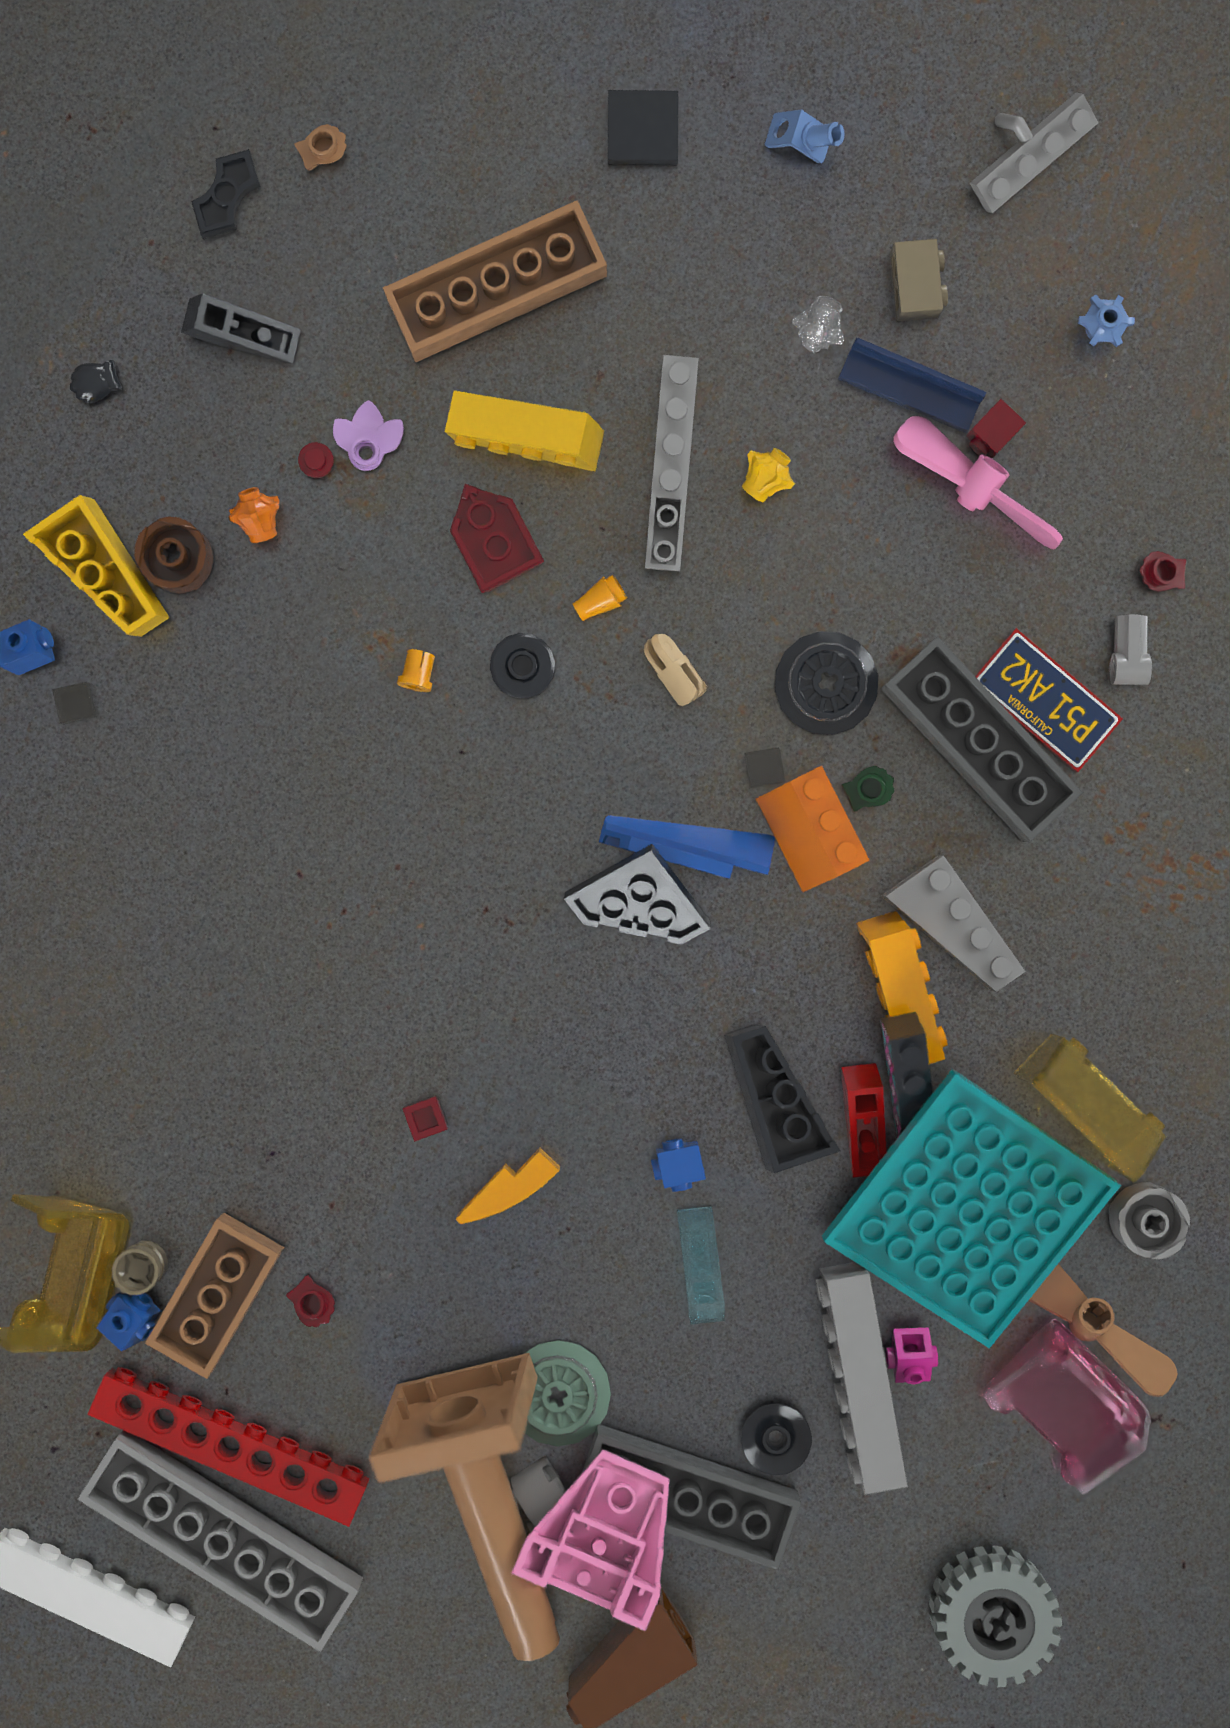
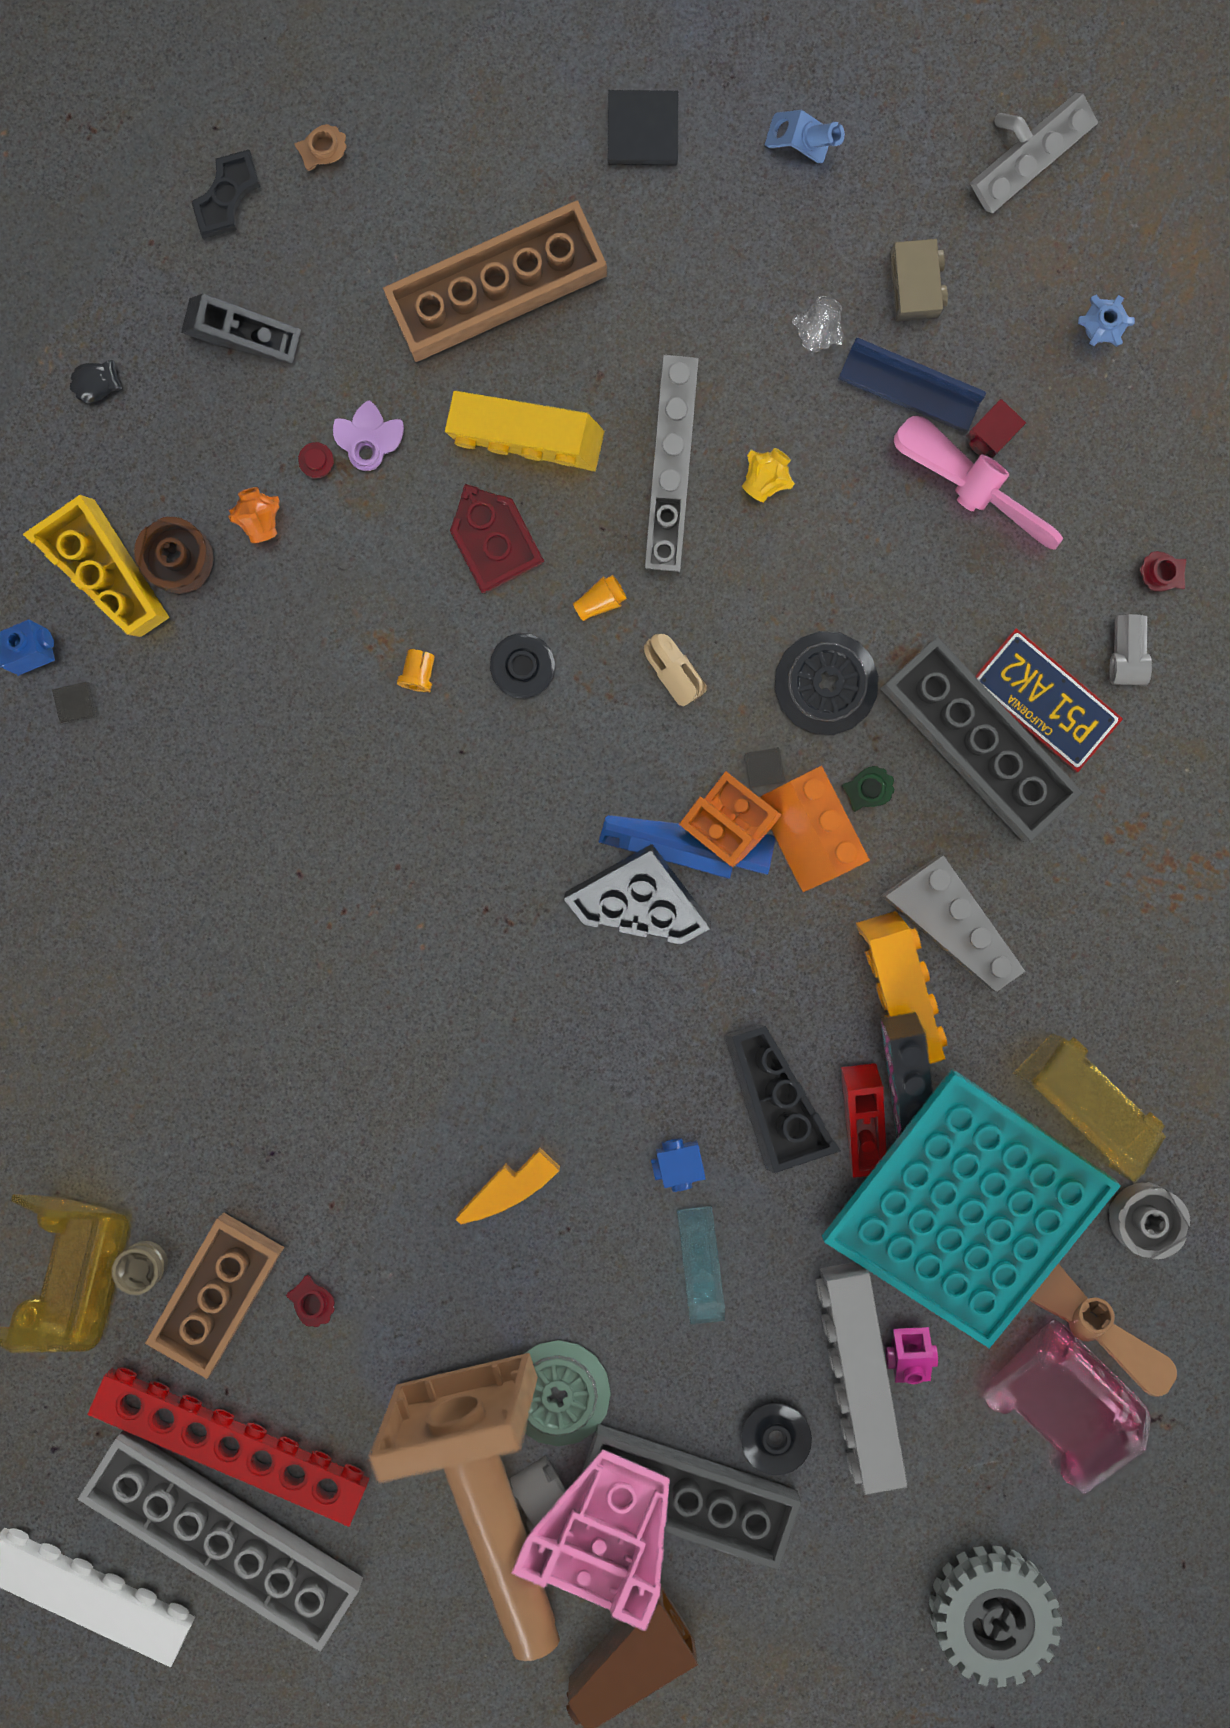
(129, 1319): blue brick -> none
(425, 1118): dark red plate -> none
(730, 819): none -> orange slope

